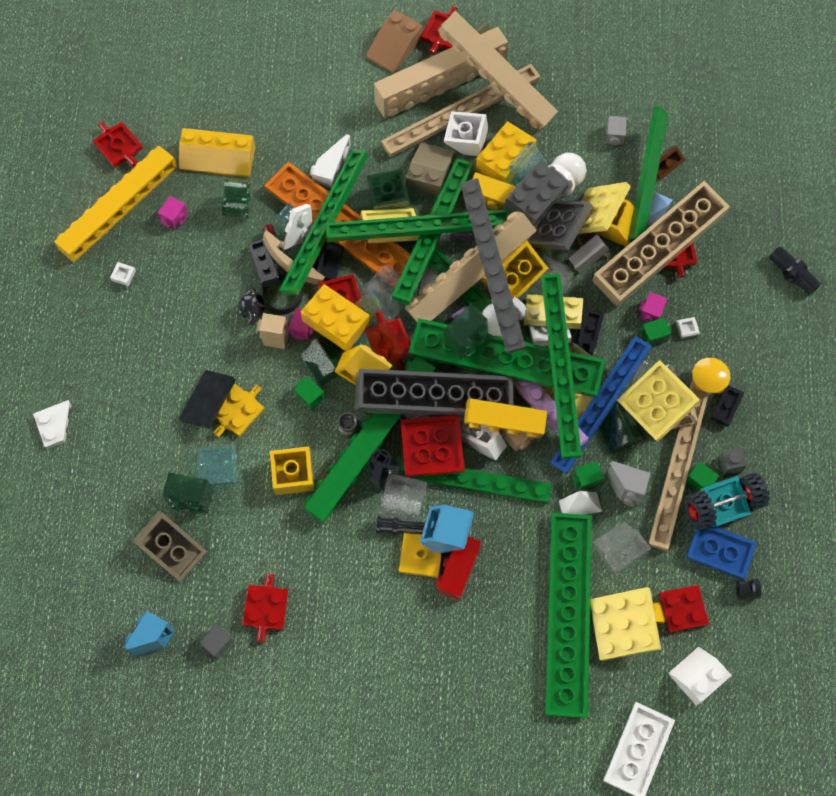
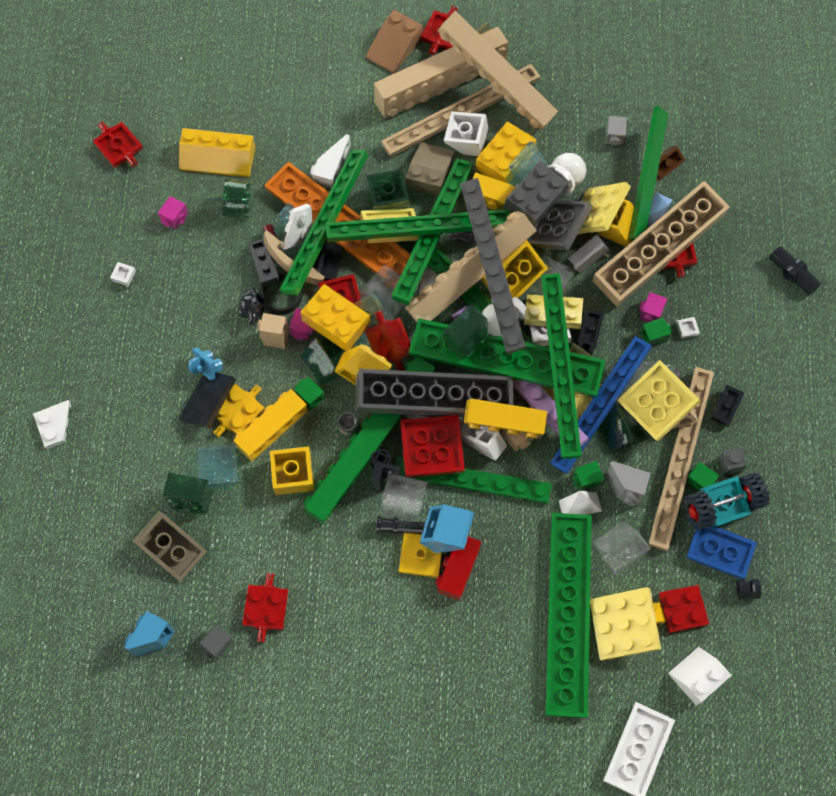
(115, 203): yellow brick -> none
(204, 363): none -> dark azure hips
(270, 425): none -> yellow brick
(711, 375): yellow dish -> none

